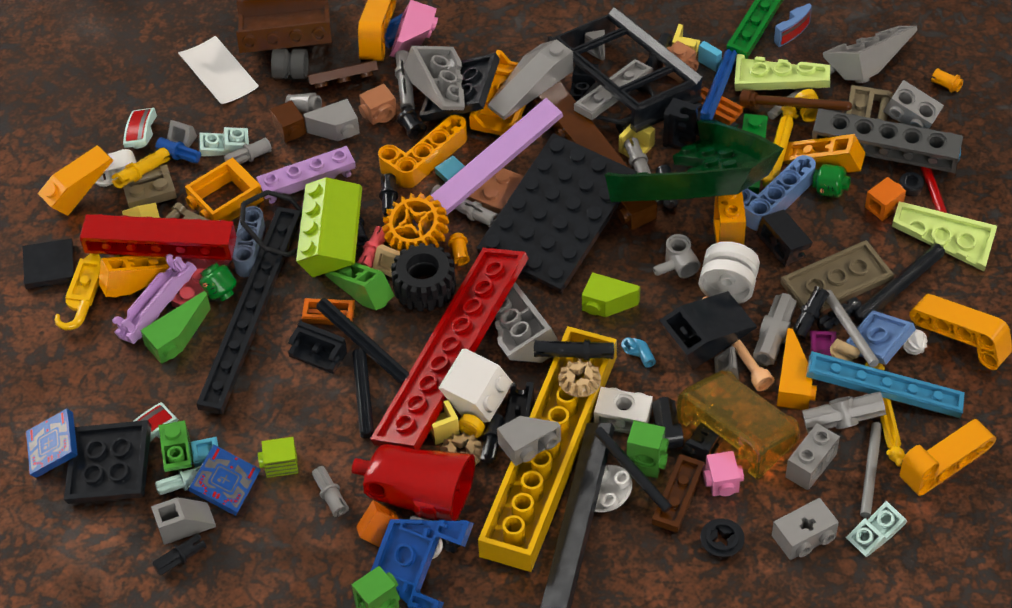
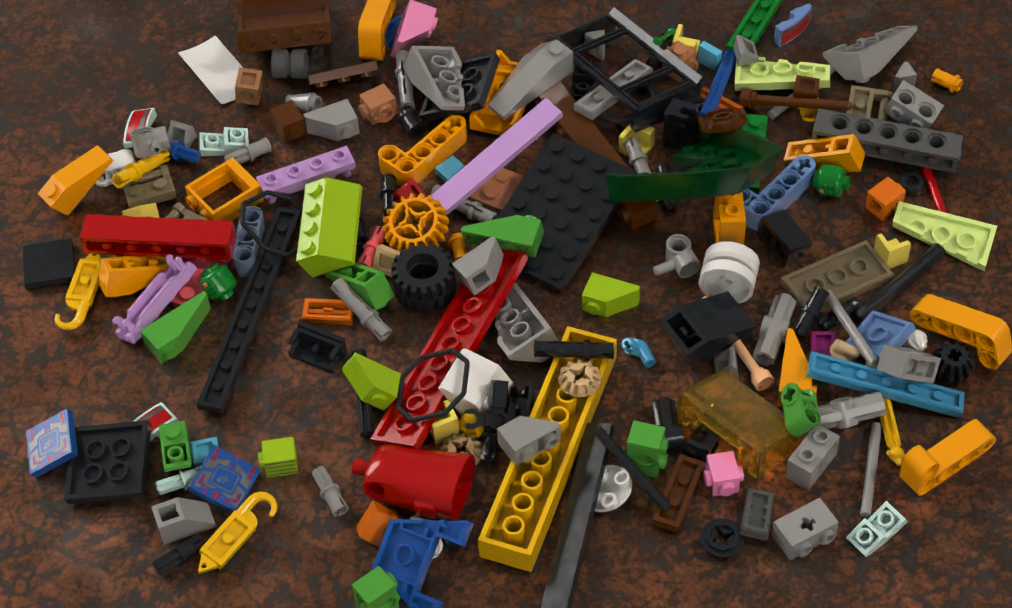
(149, 141): none -> light grey piece
(233, 533): none -> yellow plate
(248, 86): none -> medium nougat brick
(362, 340): black axle -> none
(368, 317): none -> light grey pin
(372, 381): none -> lime slope
(408, 187): none -> red tile
(452, 404): none -> black piece
(480, 265): none -> light grey slope
(498, 401): none -> black bar
(511, 233): none -> bright green slope
(612, 400): white brick -> none
(658, 40): none -> green hinge
(722, 120): none -> reddish brown tile
(745, 51): none -> light grey slope
(757, 514): none -> dark grey plate
(781, 139): yellow wheel -> none
(799, 409): none -> bright green piece
(806, 87): none -> reddish brown tile
(892, 251): none -> light yellow panel
(904, 73): none -> light grey slope
(908, 363): none -> light grey brick
(956, 362): none -> black gear

